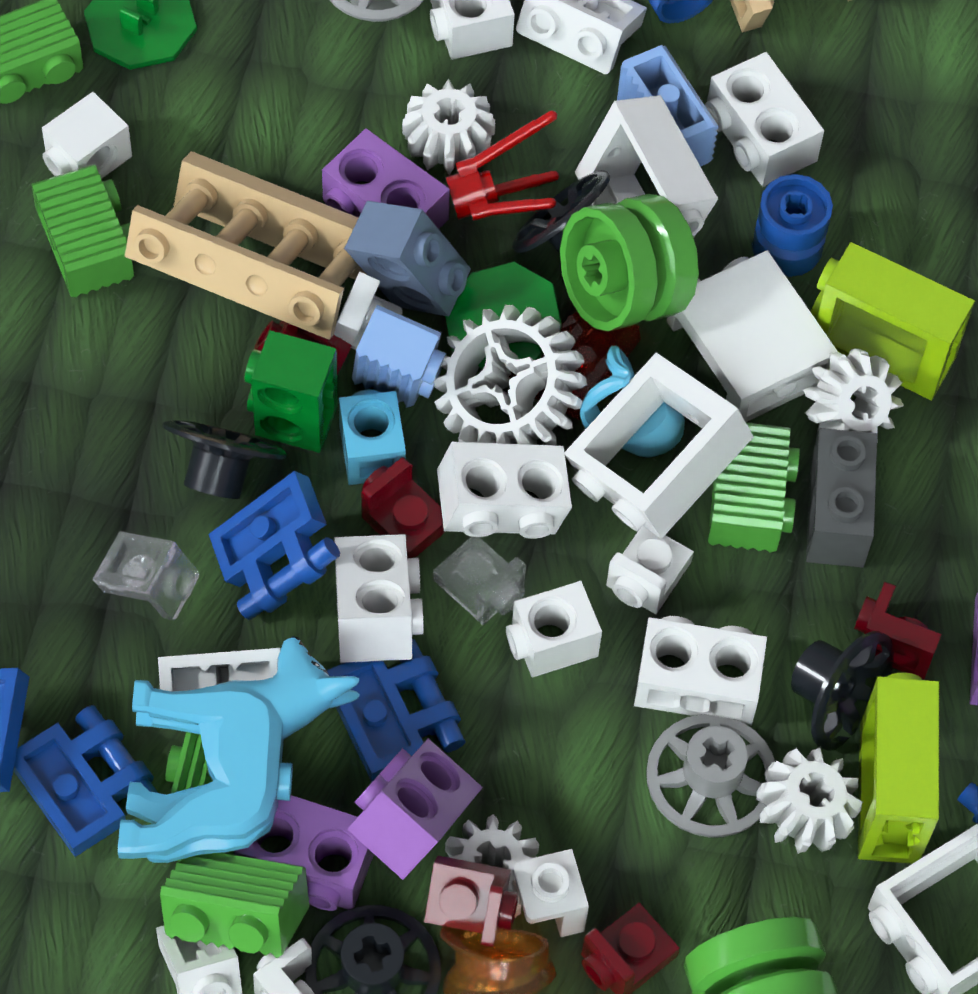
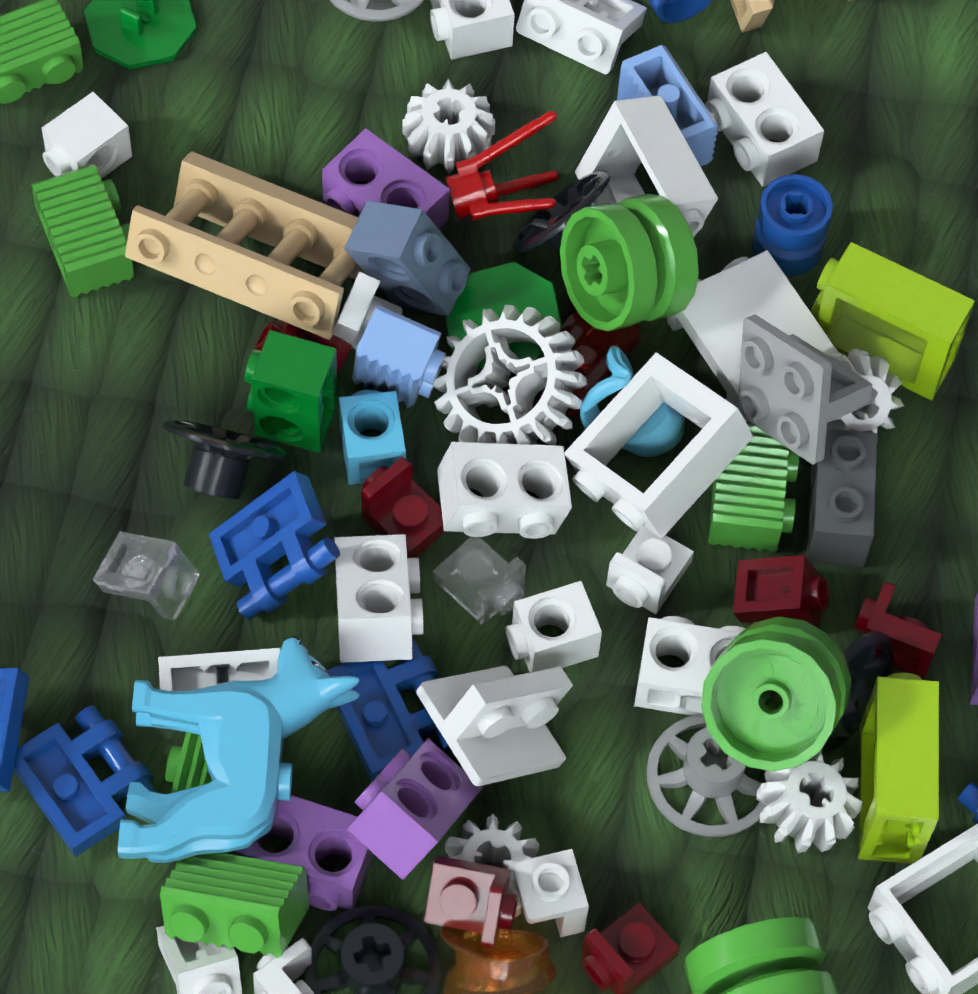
(498, 720): none -> white bracket
(742, 699): none -> bright green wheel
(779, 589): none -> dark red bracket
(794, 388): none -> light grey bracket

